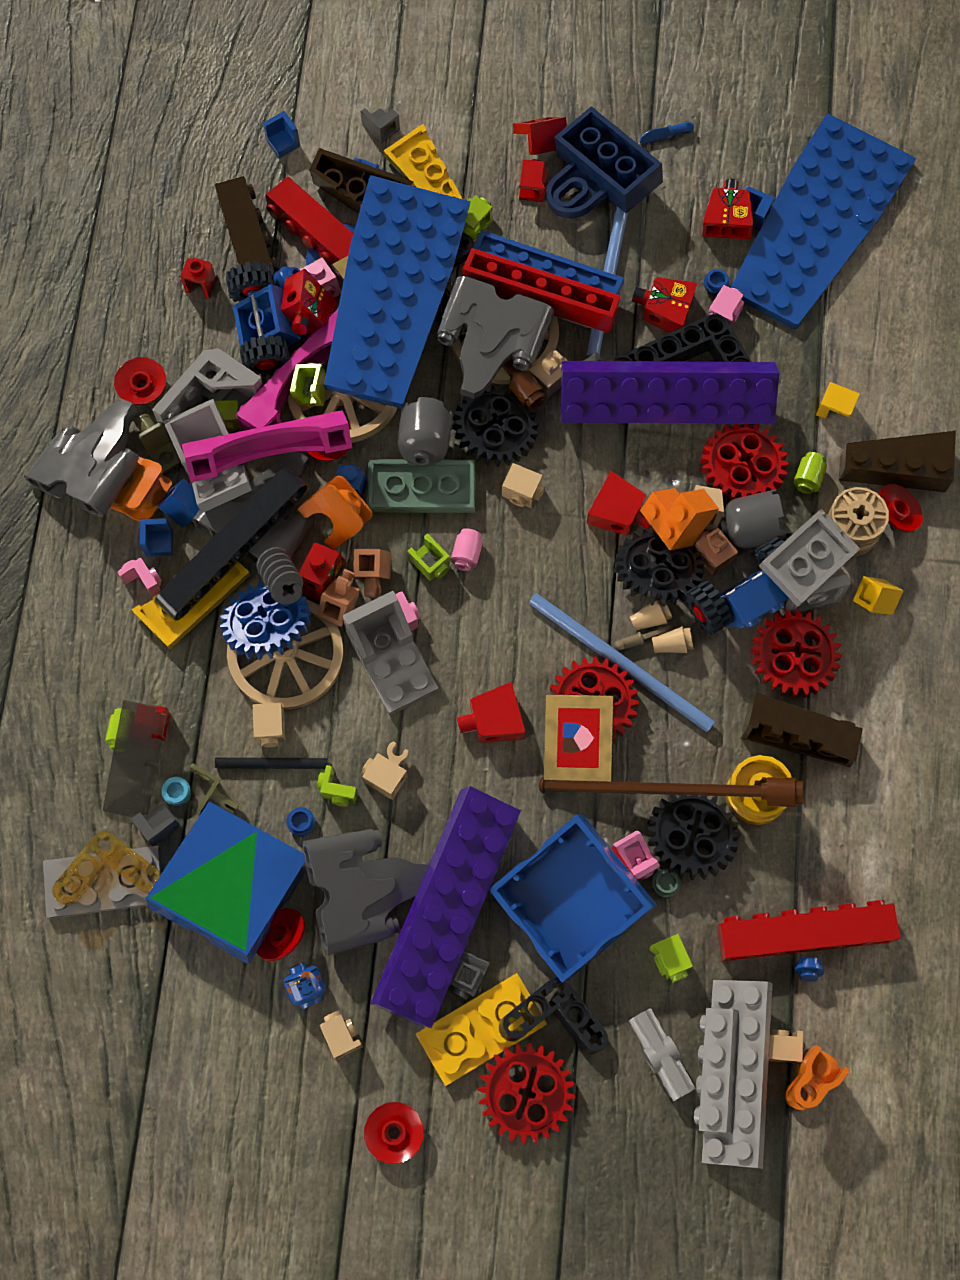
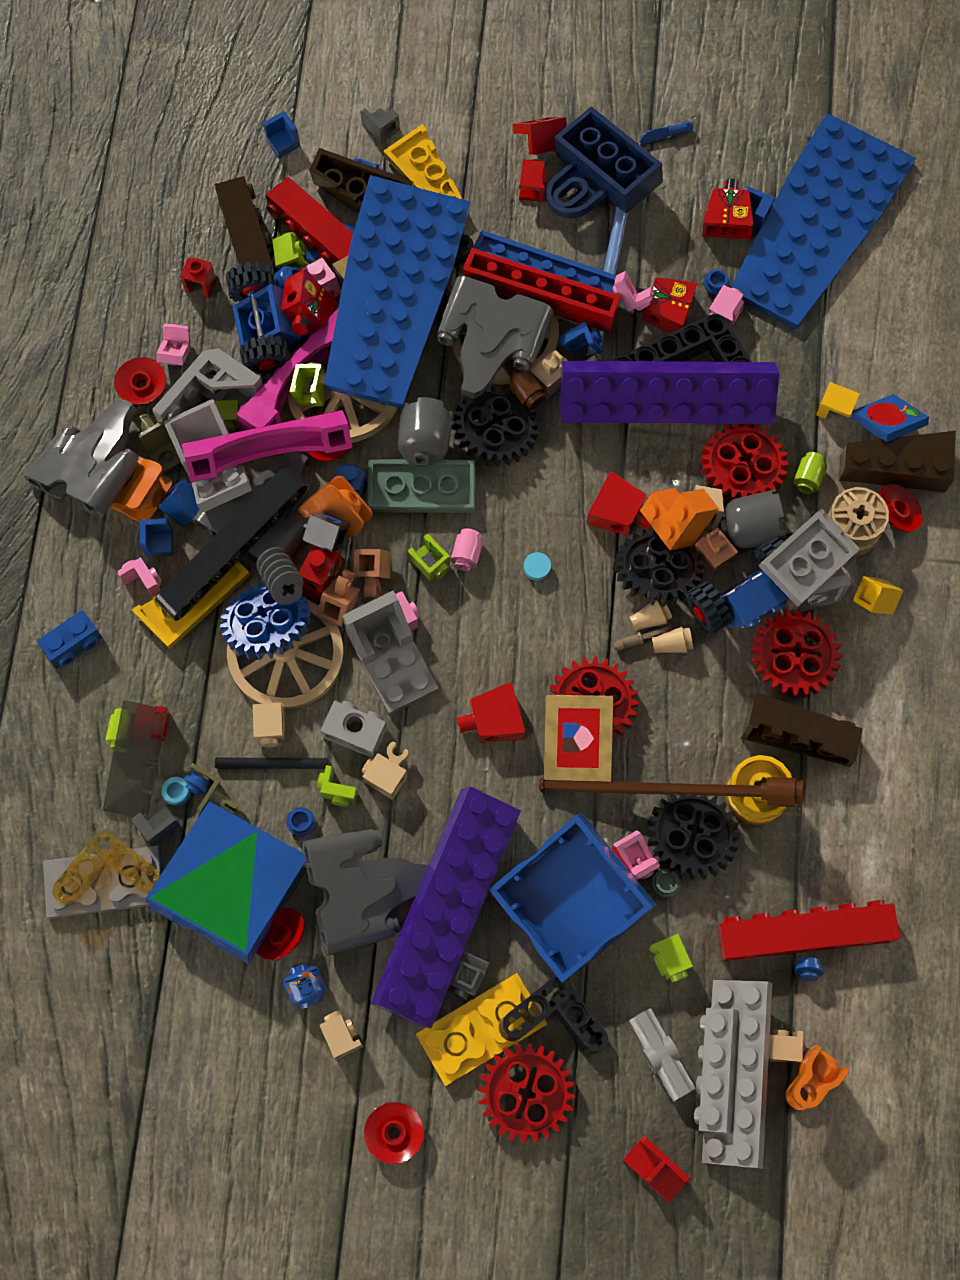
(70, 639): none -> blue bracket
(175, 345): none -> bright pink bracket
(197, 784): none -> blue plate
(289, 251): none -> lime brick
(325, 531): none -> brick
(364, 741): none -> light grey brick
(478, 217): lime window -> none
(522, 486): tan brick -> none
(537, 566): none -> medium azure tile
(581, 337): none -> blue bracket
(613, 656): medium blue piece -> none
(628, 294): none -> bright pink bracket
(656, 1169): none -> red panel
(890, 417): none -> blue tile

